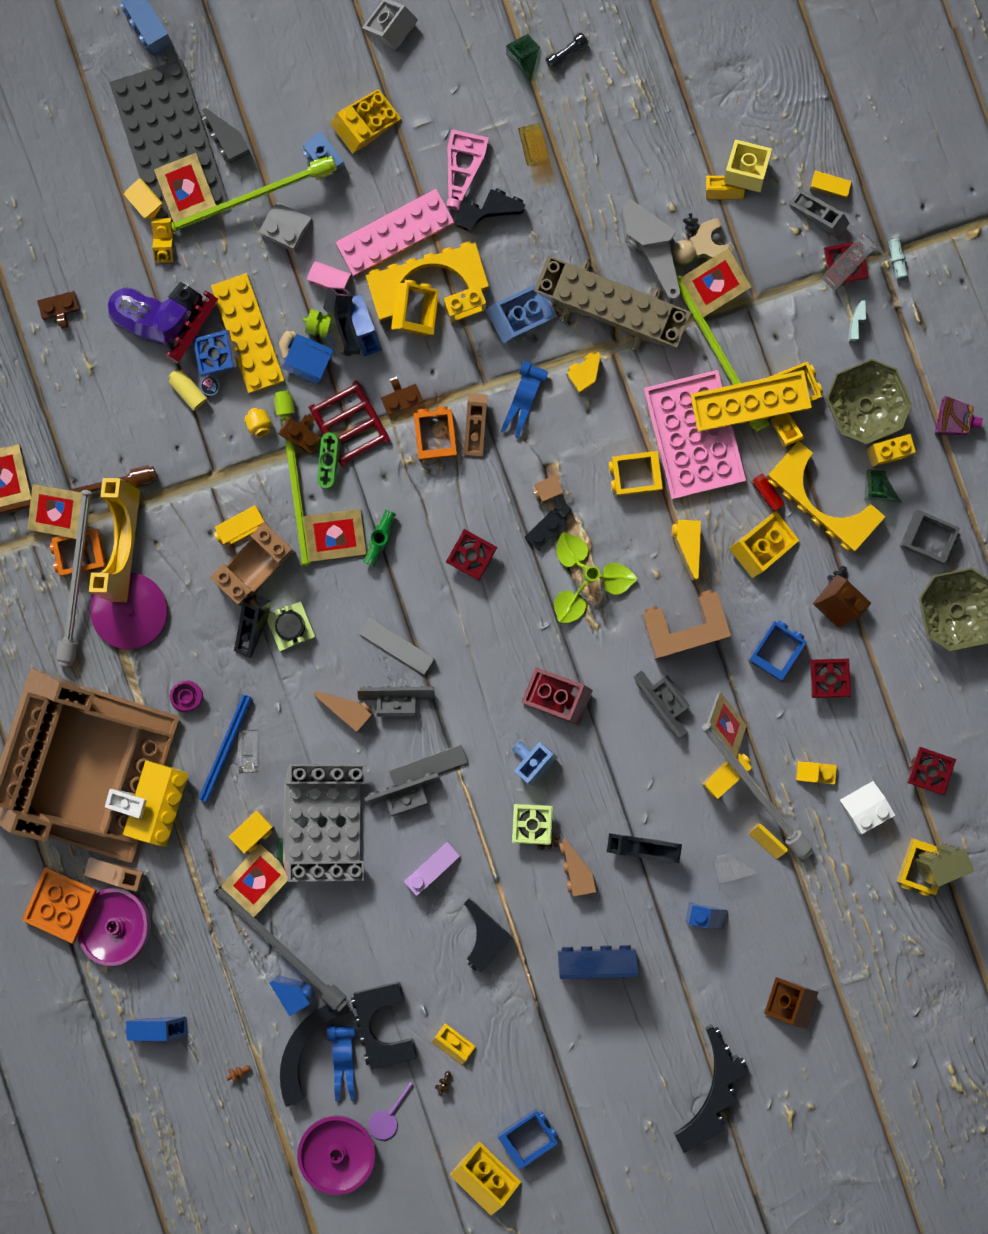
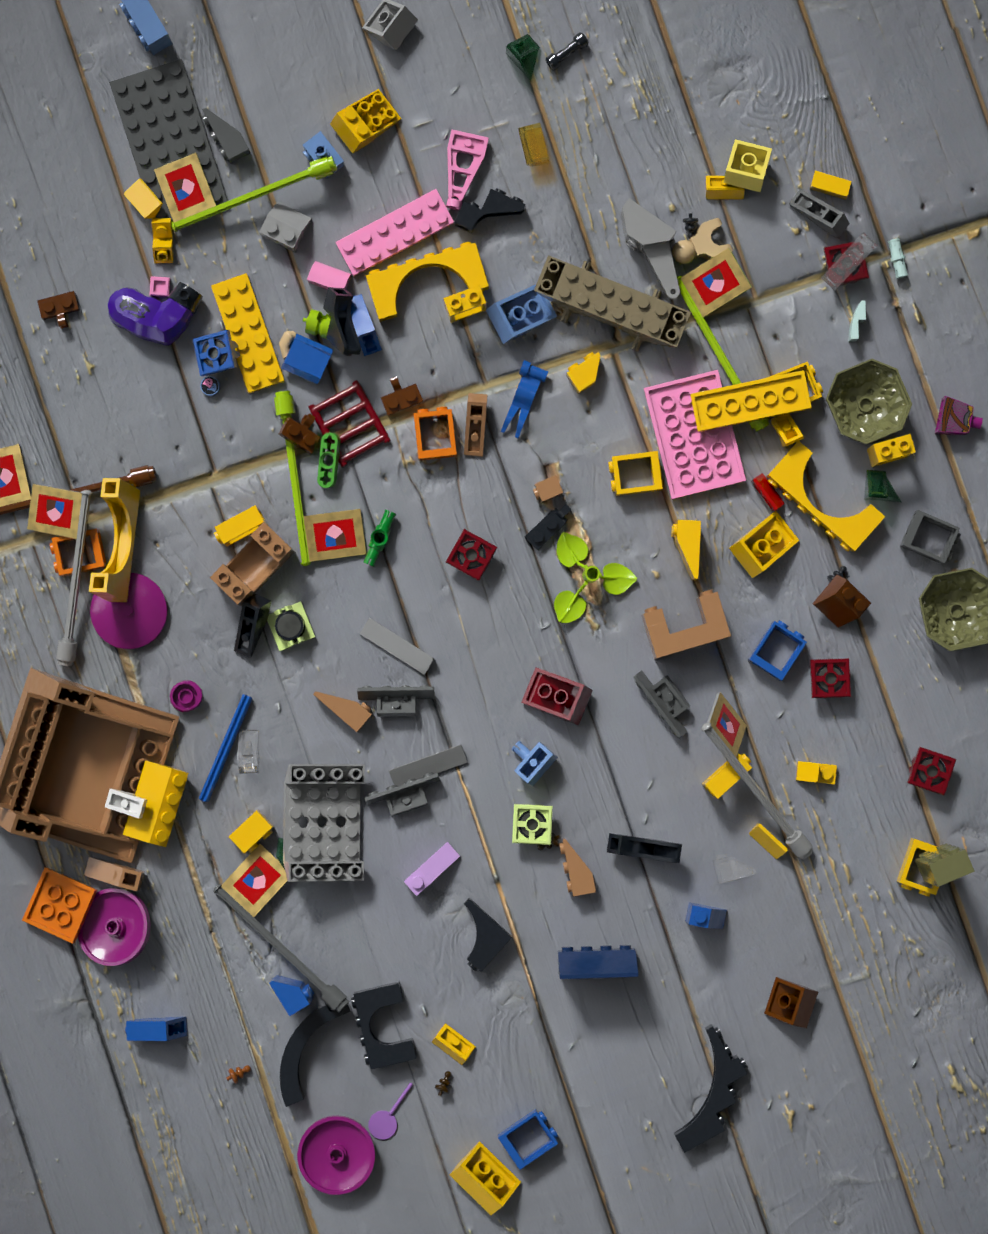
(159, 286): none -> bright pink tile
(187, 389): light yellow brick -> none
(192, 328): dark red hinge -> none
(258, 422): yellow head -> none
(342, 1057): blue flag -> none
(429, 308): yellow window -> none
(867, 807): white slope -> none

